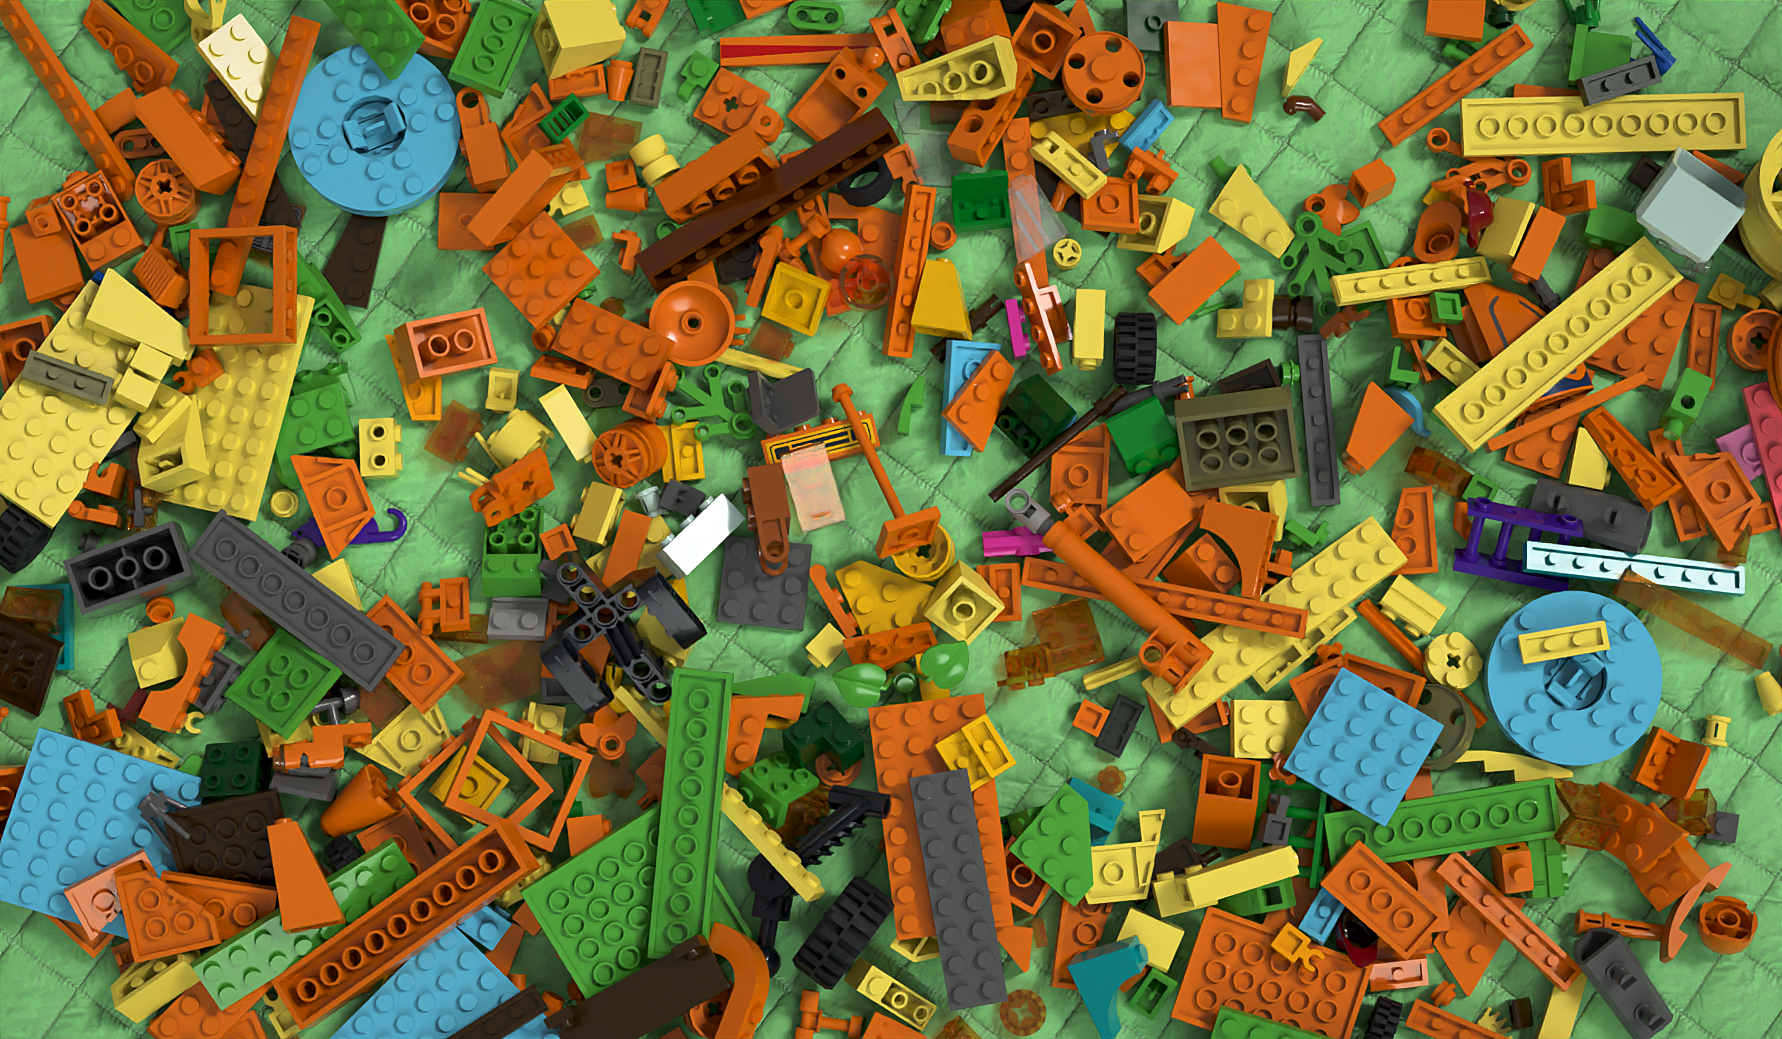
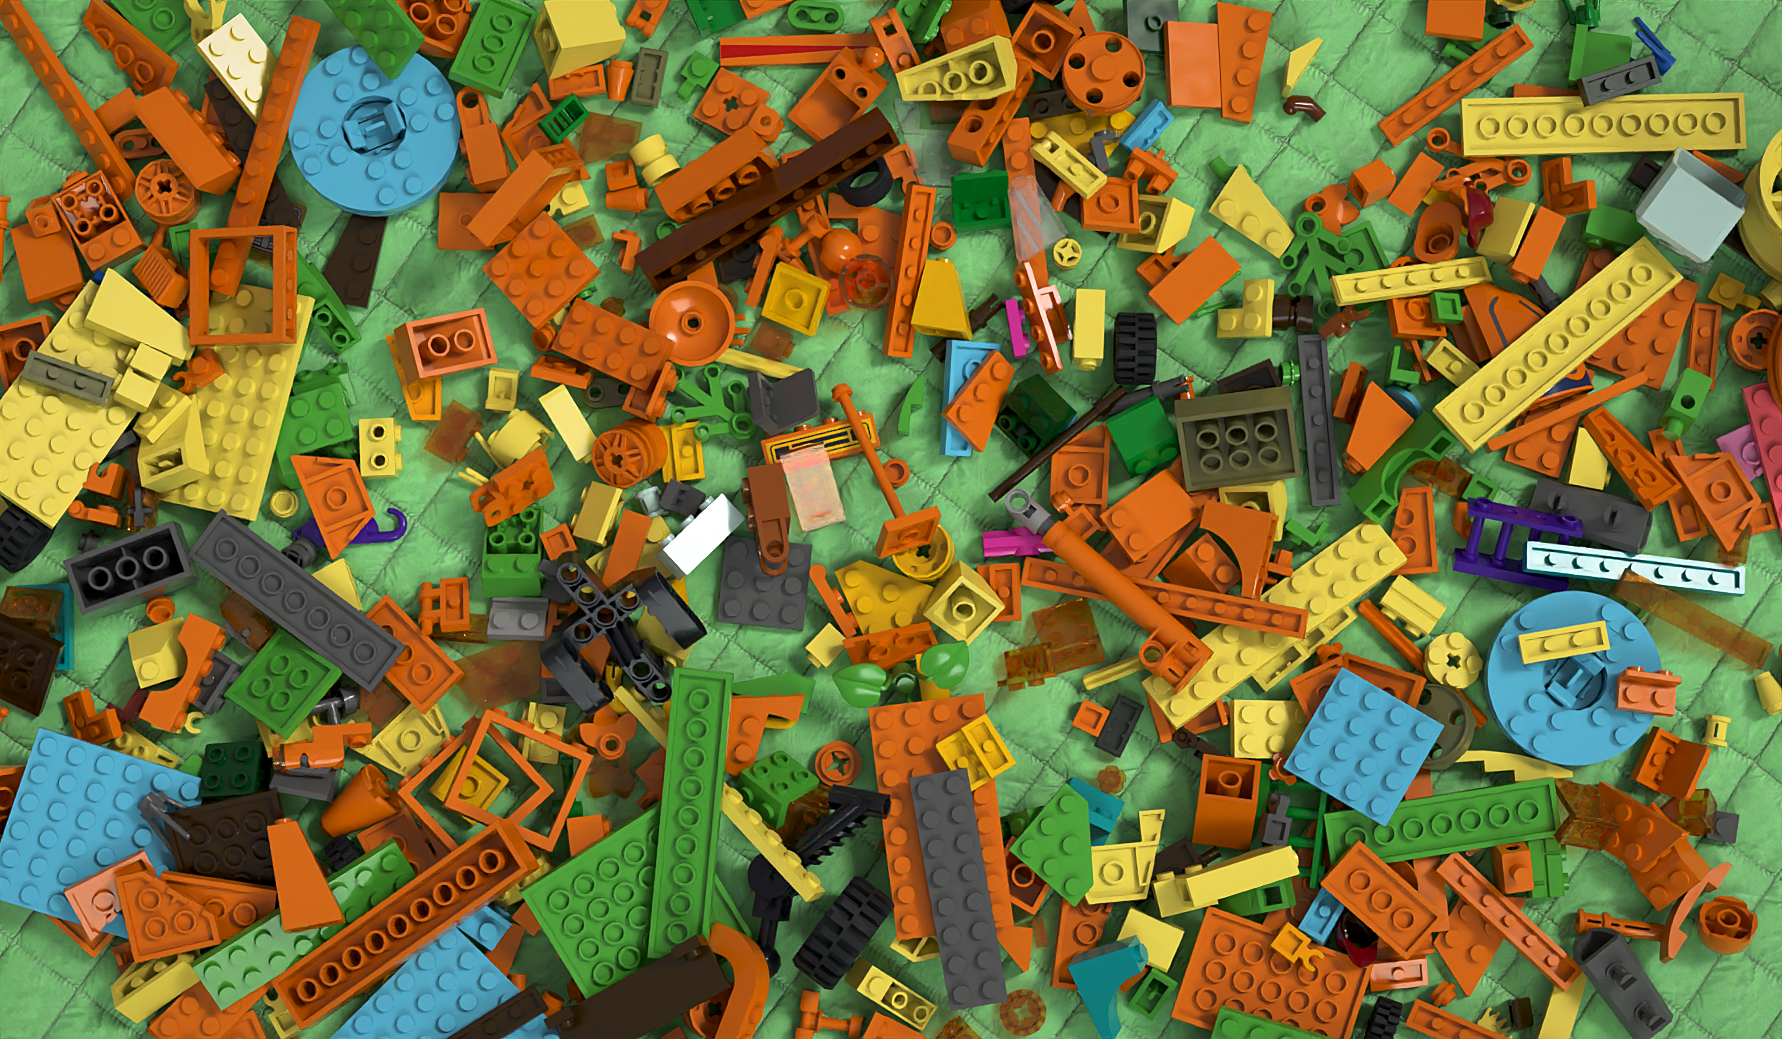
(823, 732): dark green brick -> none
(897, 472): none -> orange plate
(1353, 382): none -> orange plate
(1377, 489): none -> bright green arch
(1415, 183): none -> orange slope
(1646, 691): none -> orange bracket

